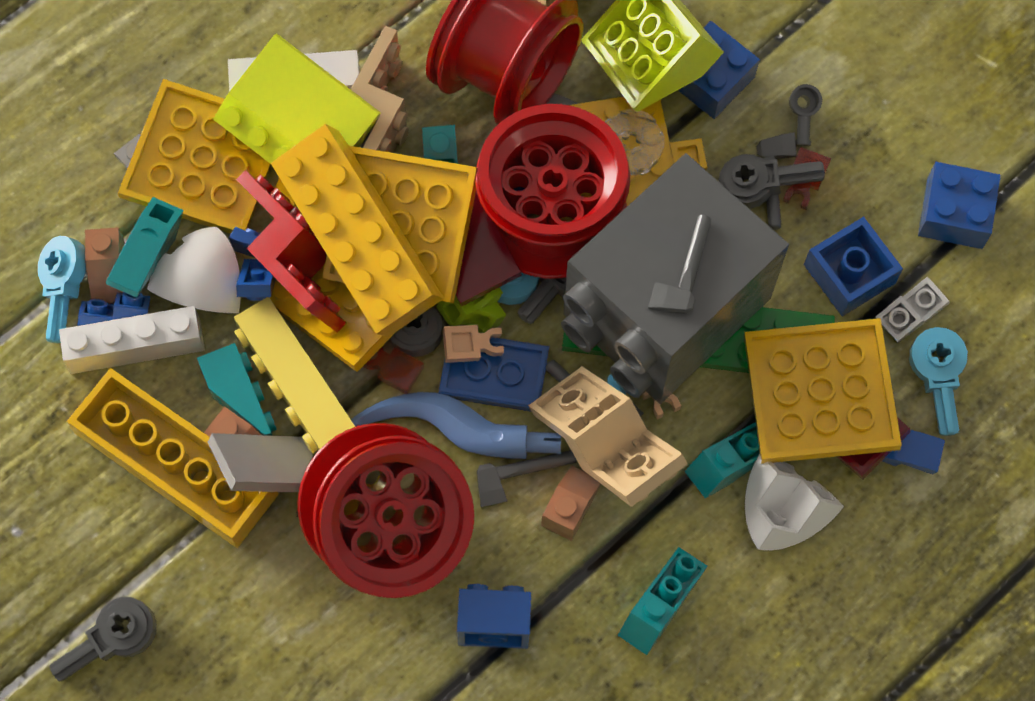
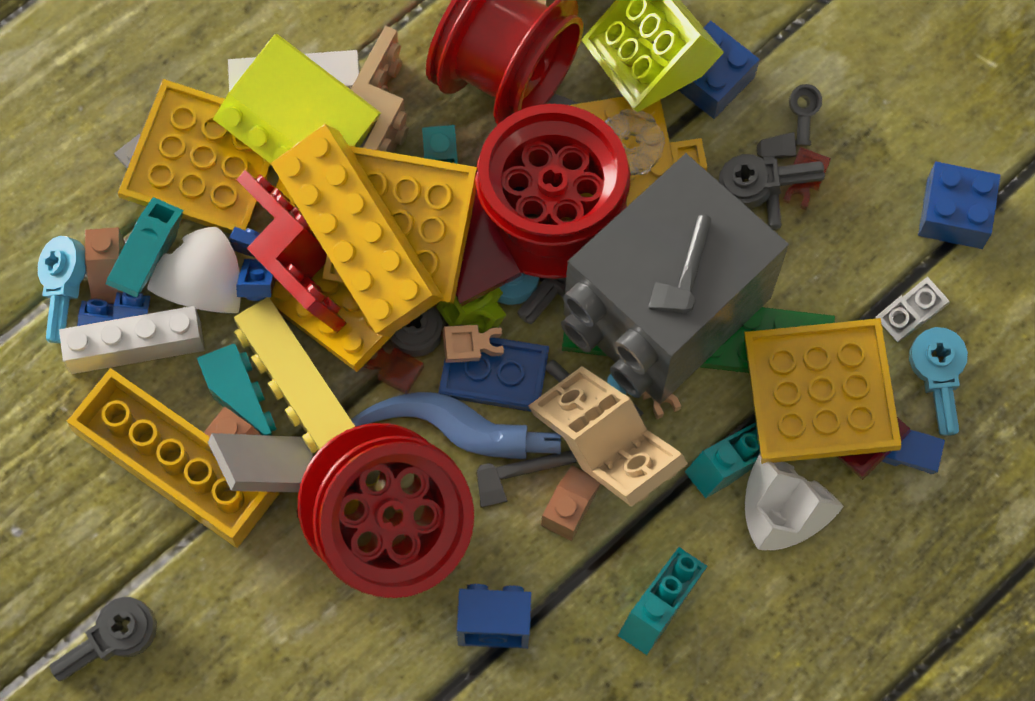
(853, 266): blue brick -> none

